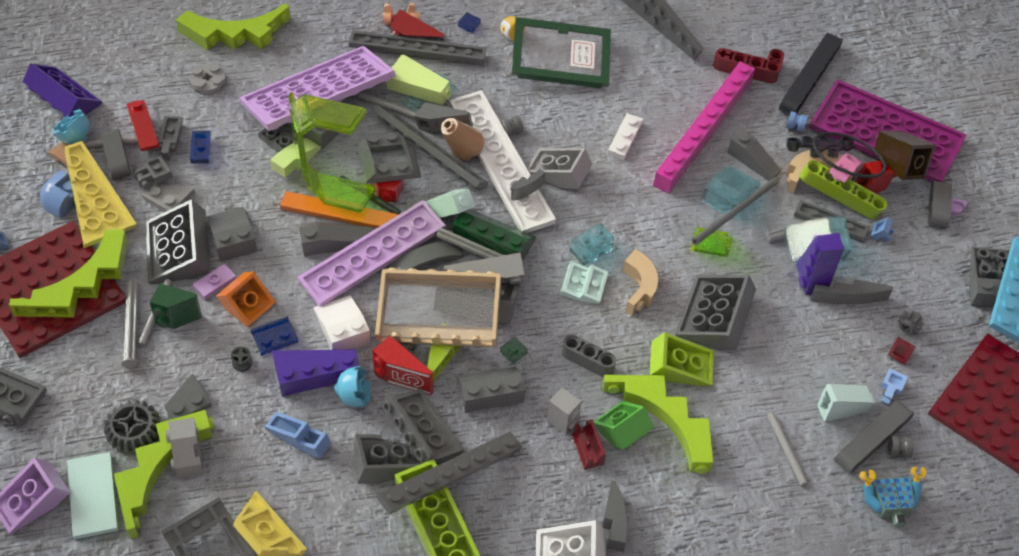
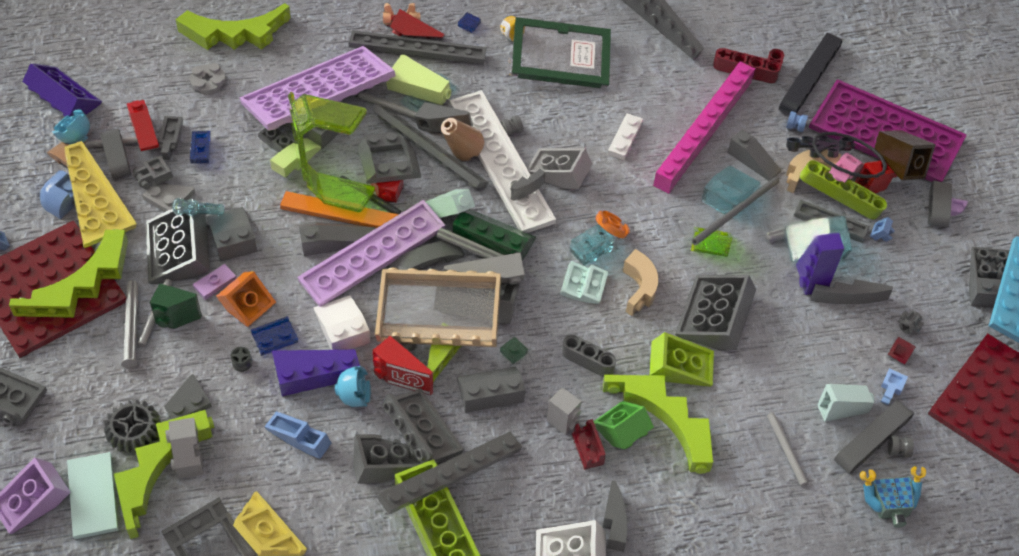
(192, 207): none -> clear light blue pin
(612, 224): none -> orange tile

